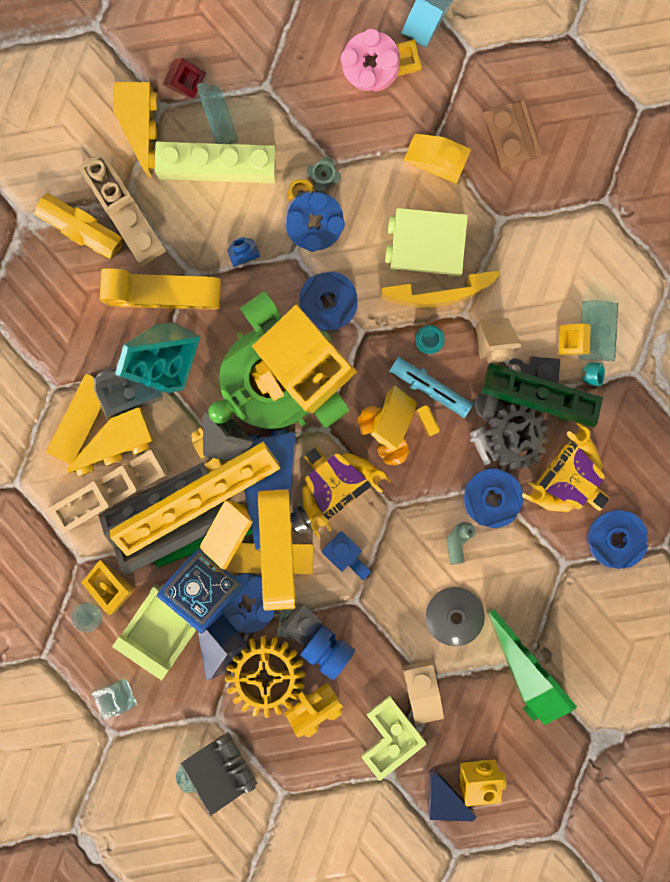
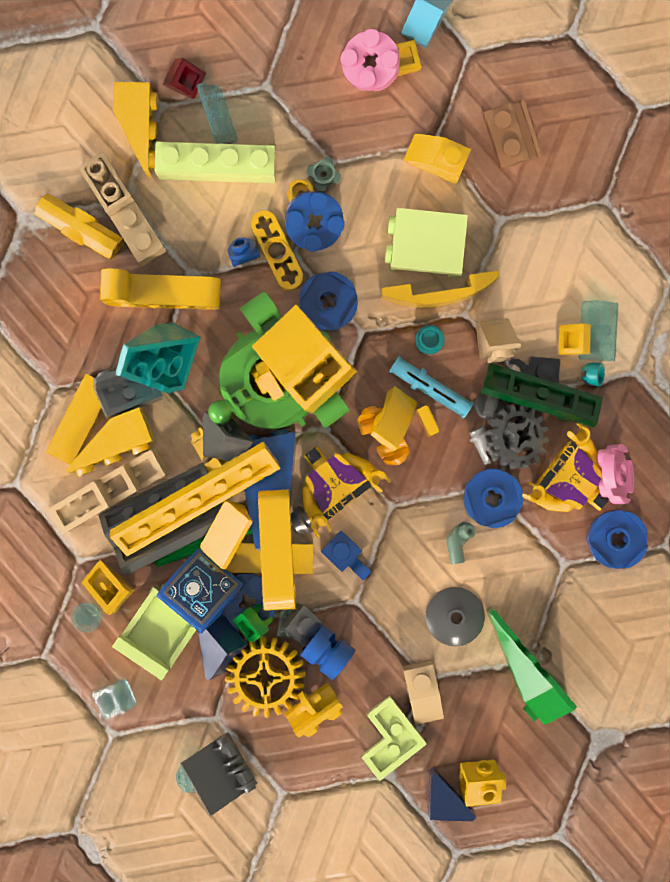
(251, 624): none -> green tile
(275, 228): none -> yellow beam
(616, 473): none -> bright pink plate

